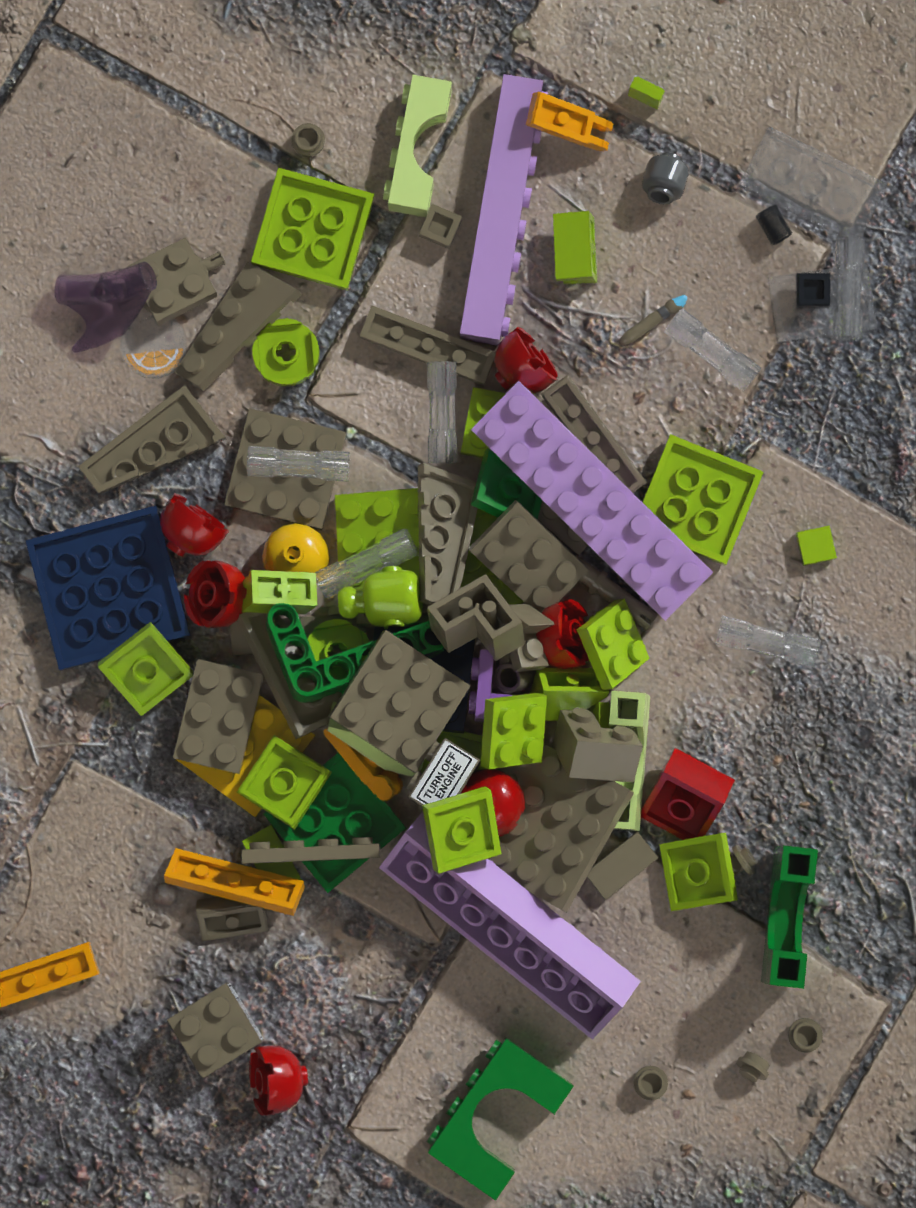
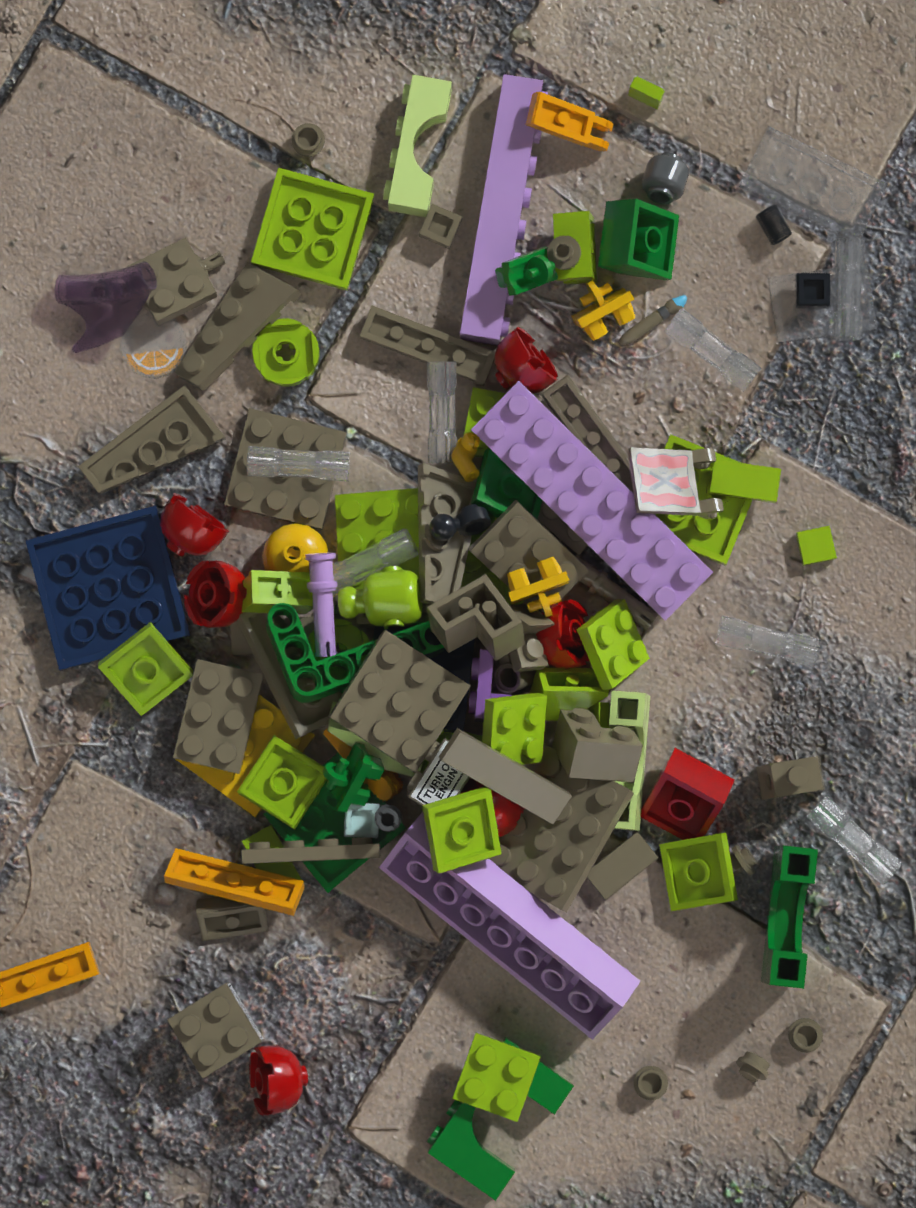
(322, 588): none -> lavender pin
(348, 775): none -> green hips
(361, 821): none -> light aqua tile
(388, 818): none -> dark grey axle
(463, 455): none -> yellow arm
(468, 522): none -> black plate
(496, 1077): none -> lime plate
(505, 776): none -> dark tan tile
(526, 272): none -> green hips
(552, 579): none -> yellow hips
(564, 252): none -> dark tan plate
(616, 303): none -> yellow hips
(638, 239): none -> green slope
(667, 482): none -> flag
(745, 481): none -> lime tile
(790, 778): none -> dark tan torso
(871, 855): none -> clear axle

